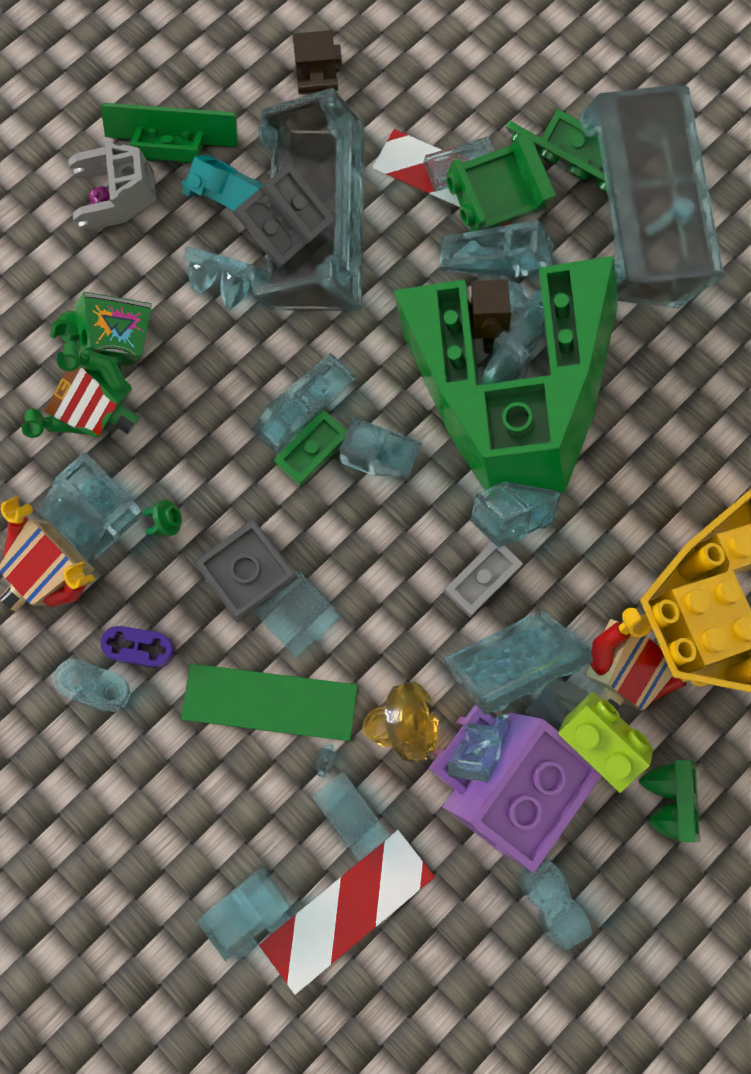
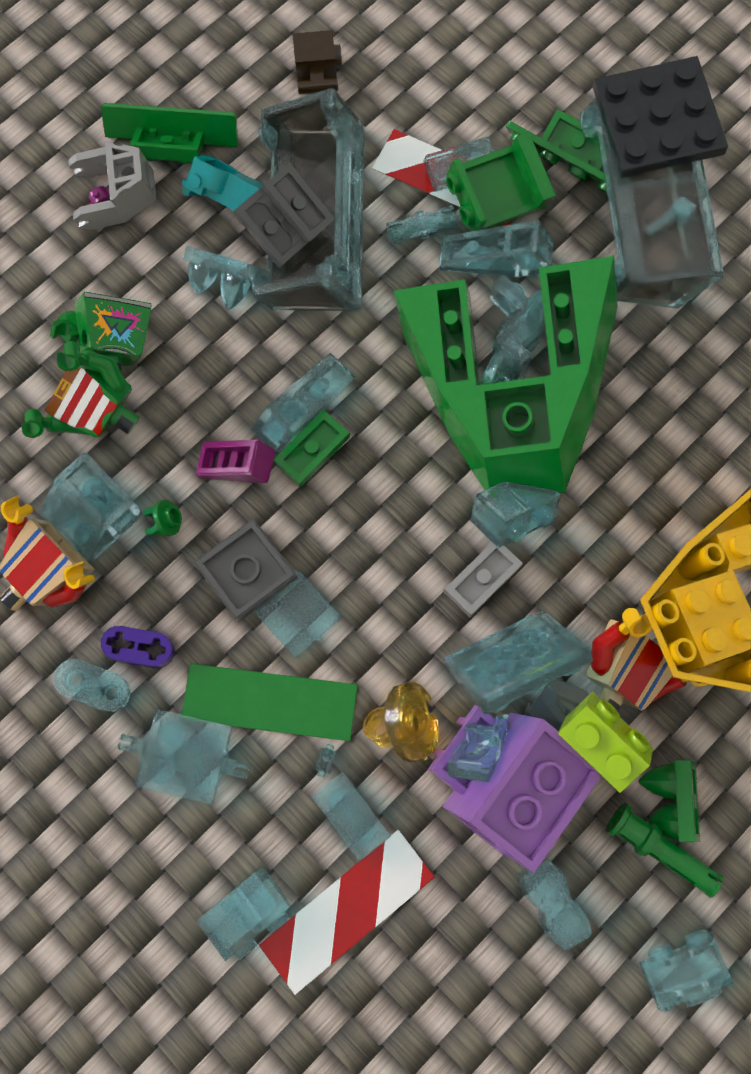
(184, 756): none -> clear light blue plate
(255, 467): none -> magenta slope
(378, 450): clear light blue slope -> none
(422, 224): none -> clear light blue pin
(490, 311): dark brown brick -> none
(649, 841): none -> green pin
(659, 116): none -> black plate
(686, 974): none -> clear light blue cylinder

